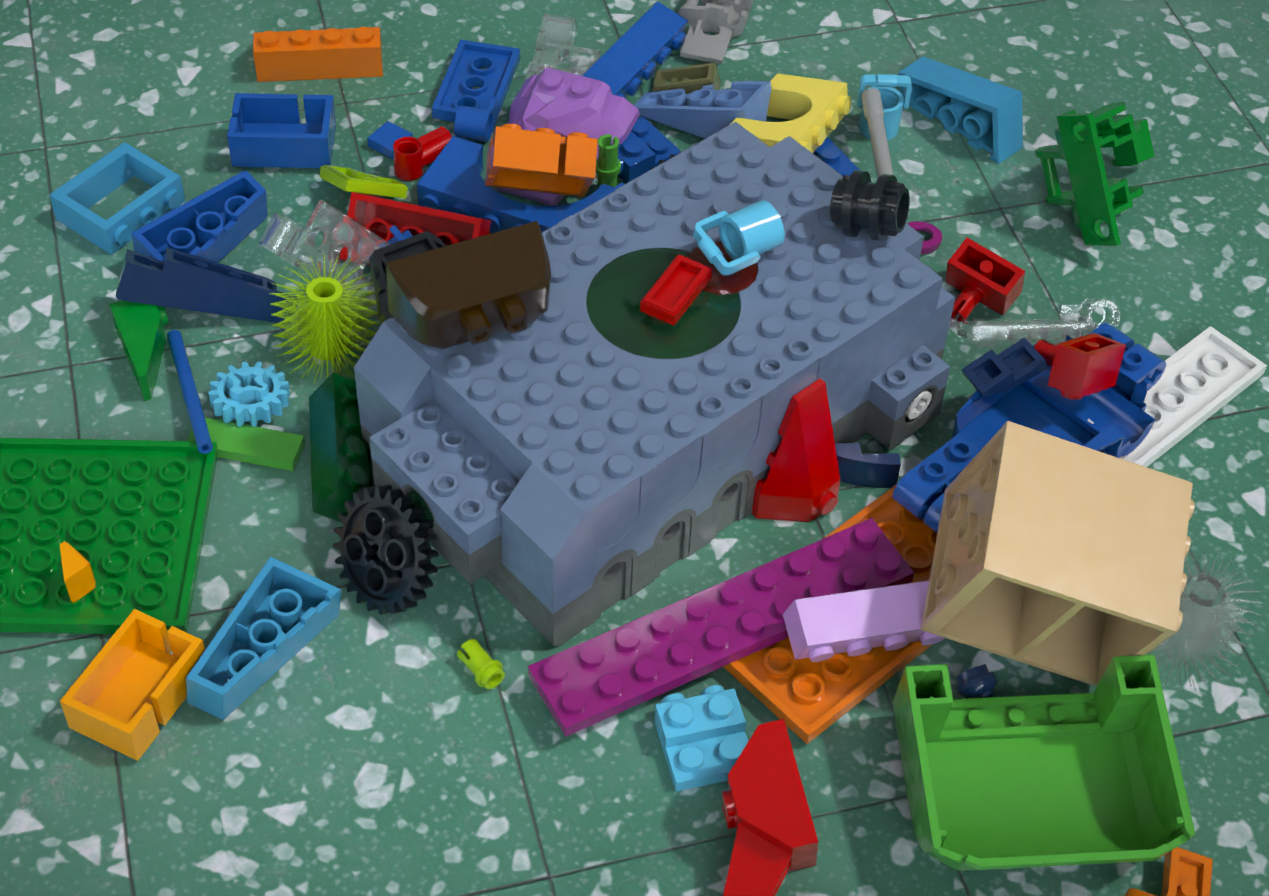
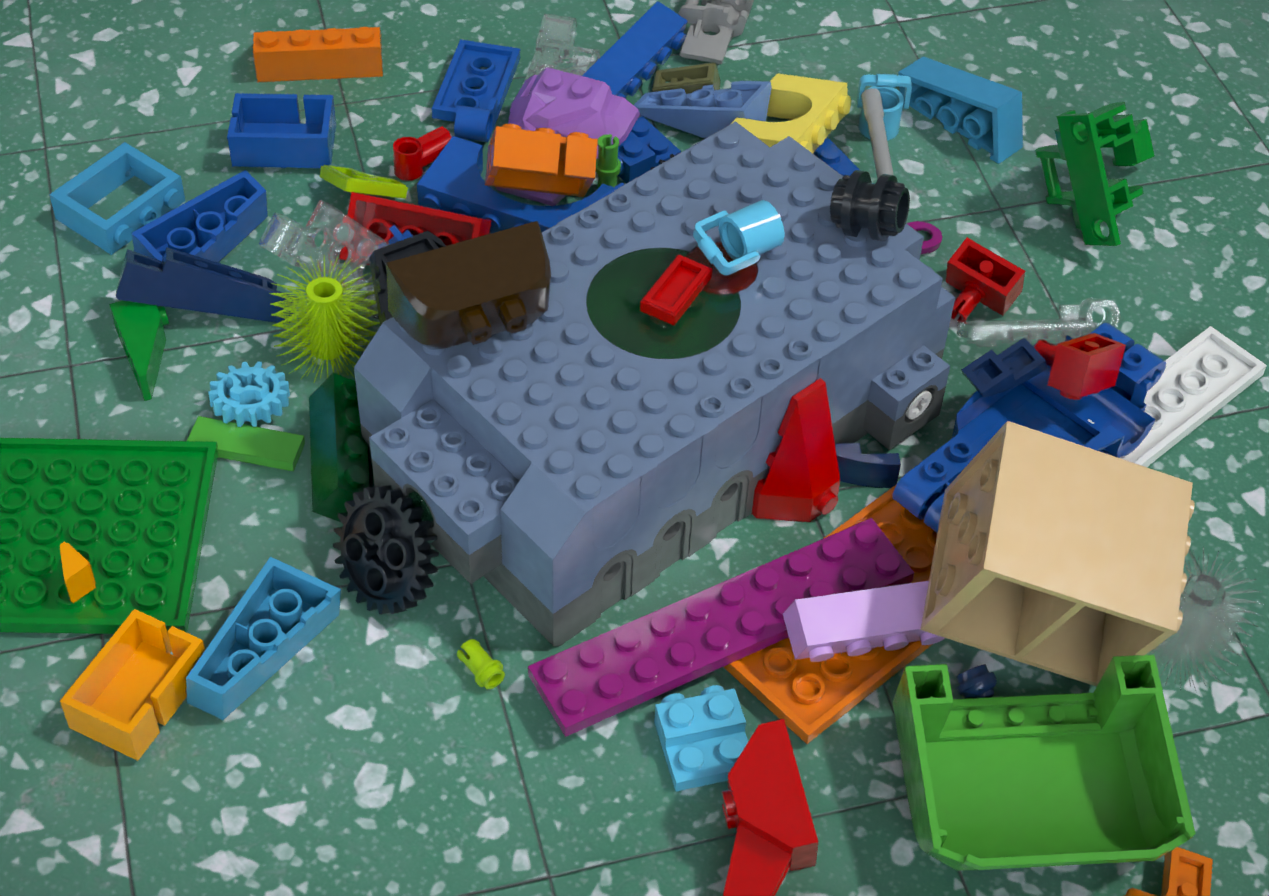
(189, 392): blue piece -> none
(385, 136): blue tile -> none

